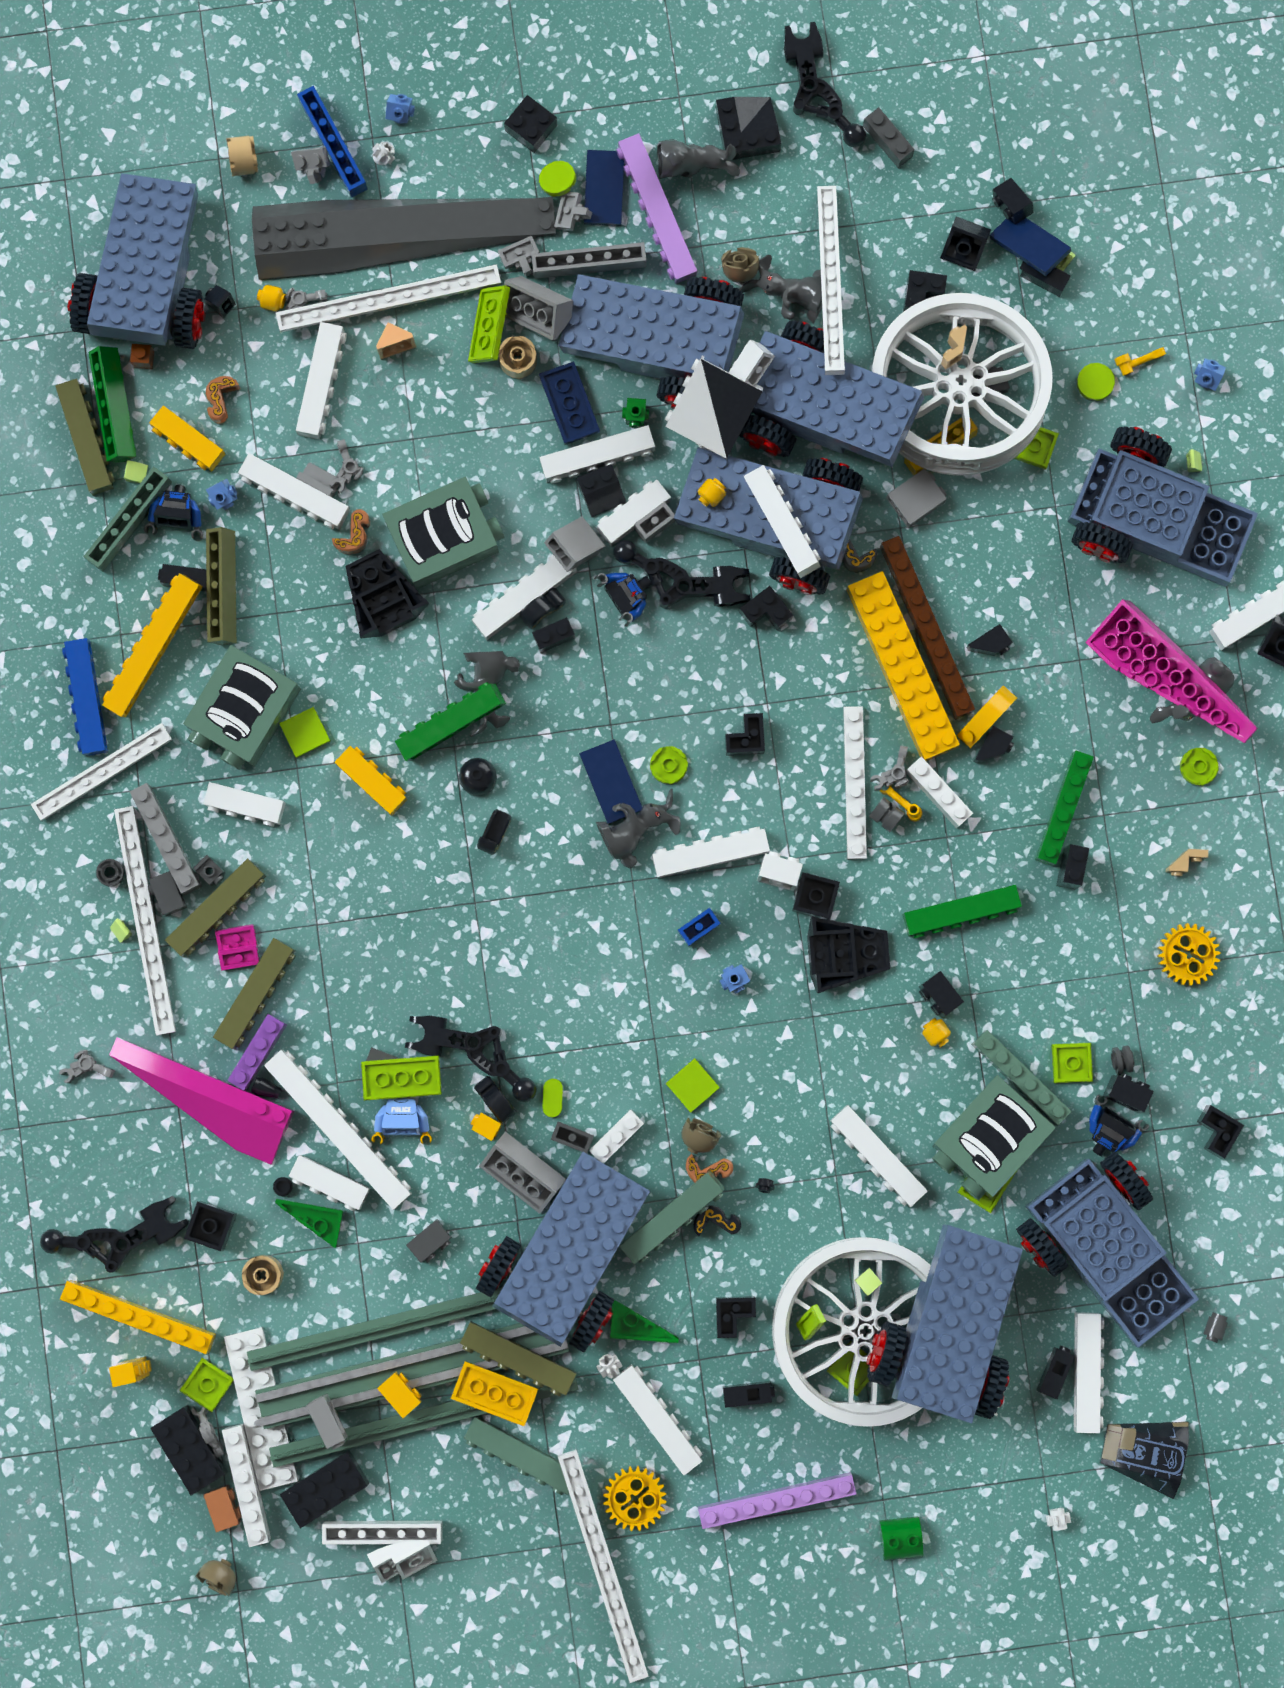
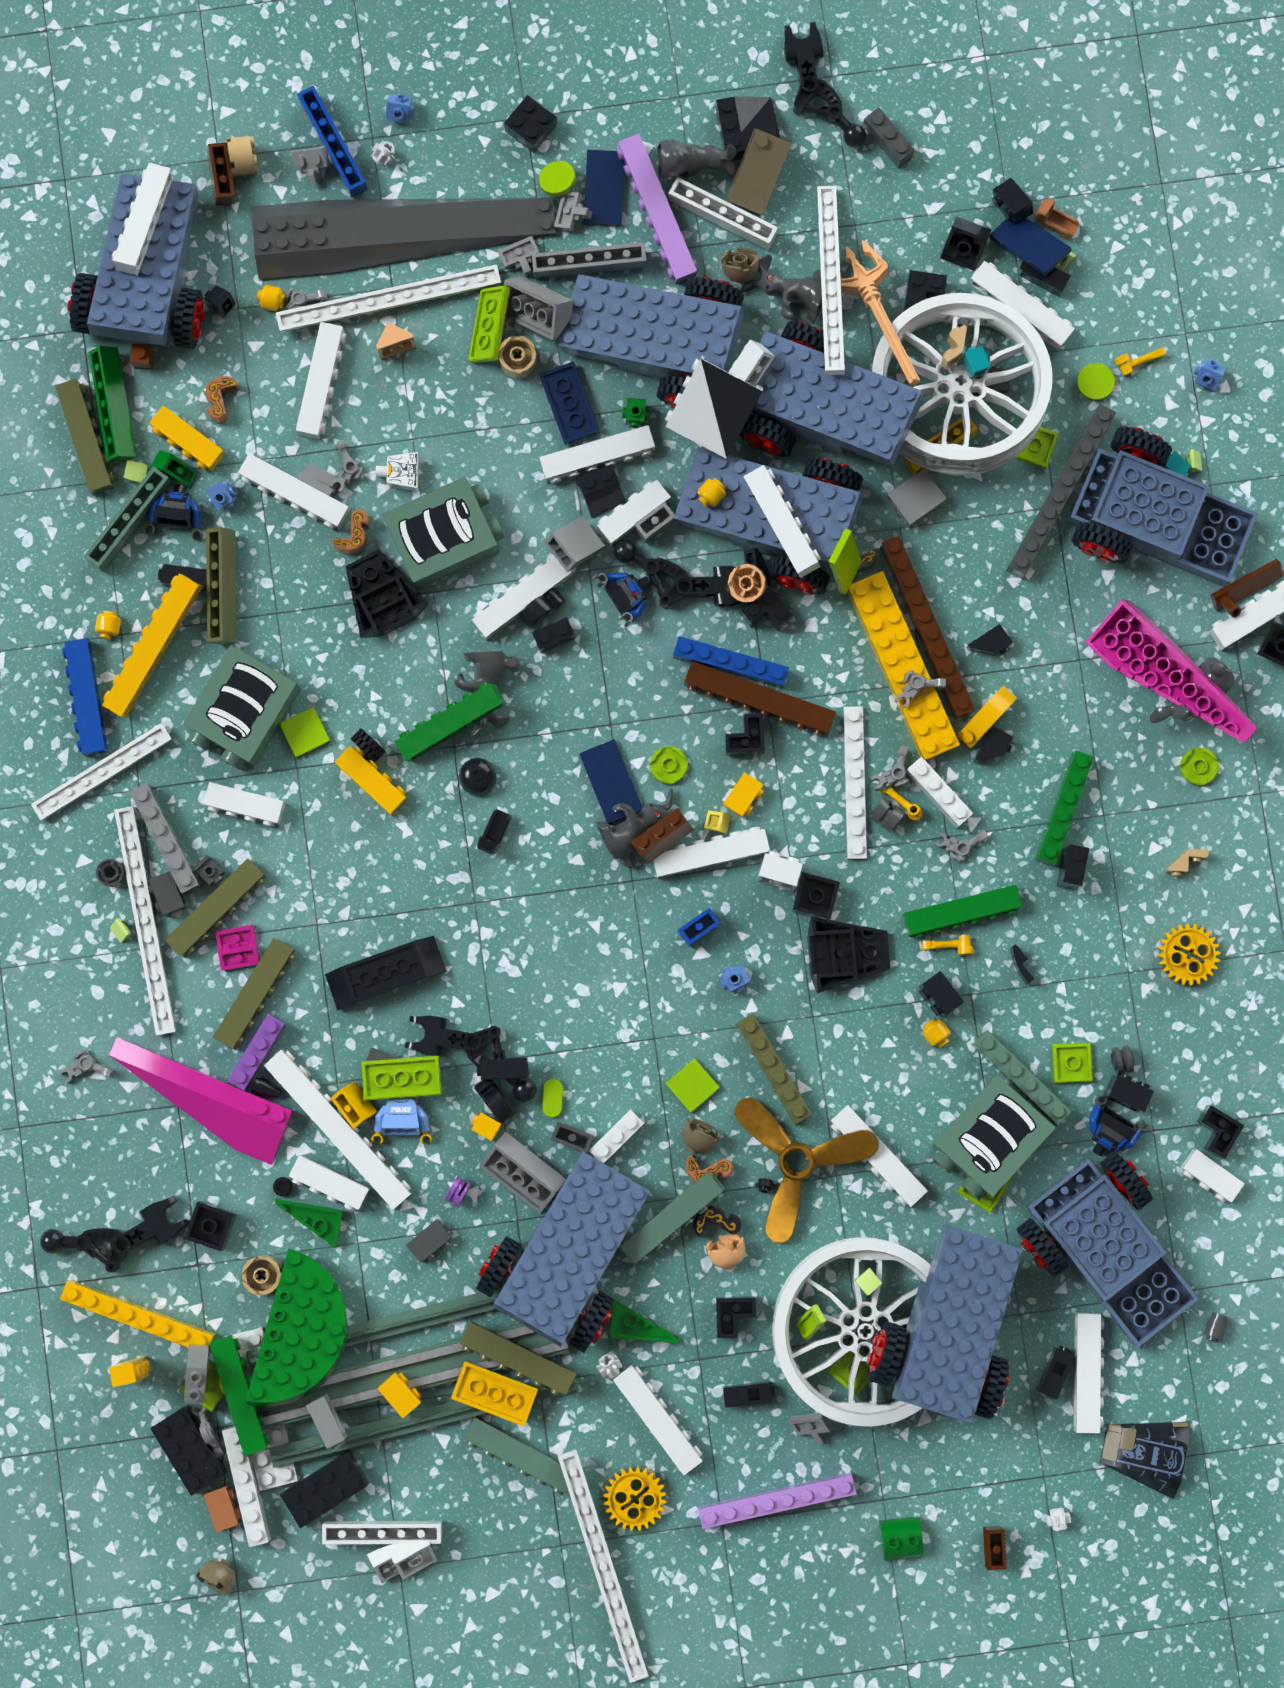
(108, 625): none -> yellow head
(142, 218): none -> white brick
(174, 468): none -> green slope
(196, 1374): none -> light grey window
(221, 174): none -> reddish brown brick
(236, 1386): none -> green brick
(301, 1336): none -> green brick
(352, 1105): none -> yellow brick
(368, 745): none -> black tyre
(385, 972): none -> black slope
(401, 471): none -> torso
(455, 1190): none -> medium lavender wheel
(503, 1068): none -> black brick
(662, 836): none -> reddish brown brick
(717, 821): none -> light yellow slope
(722, 213): none -> white brick
(727, 1251): none -> light nougat cylinder
(731, 662): none -> blue brick
(743, 795): none -> yellow brick
(747, 583): none -> light nougat cylinder
(754, 557): none -> black slope
(758, 171): none -> dark tan brick
(759, 698): none -> reddish brown brick
(773, 1069): none -> olive brick
(812, 1424): none -> light grey hinge
(839, 1150): none -> pearl gold piece
(845, 561): none -> lime tile
(865, 284): none -> light nougat piece
(917, 683): none -> light grey piece
(960, 847): none -> light grey piece
(963, 945): none -> yellow brick
(976, 361): none -> teal brick
(994, 1548): none -> reddish brown brick
(1001, 288): none -> white brick
(1018, 959): none -> black slope
(1056, 220): none -> nougat animal
(1061, 491): none -> dark grey brick
(1177, 464): none -> teal brick
(1211, 1176): none -> white brick
(1228, 595): none -> reddish brown piece

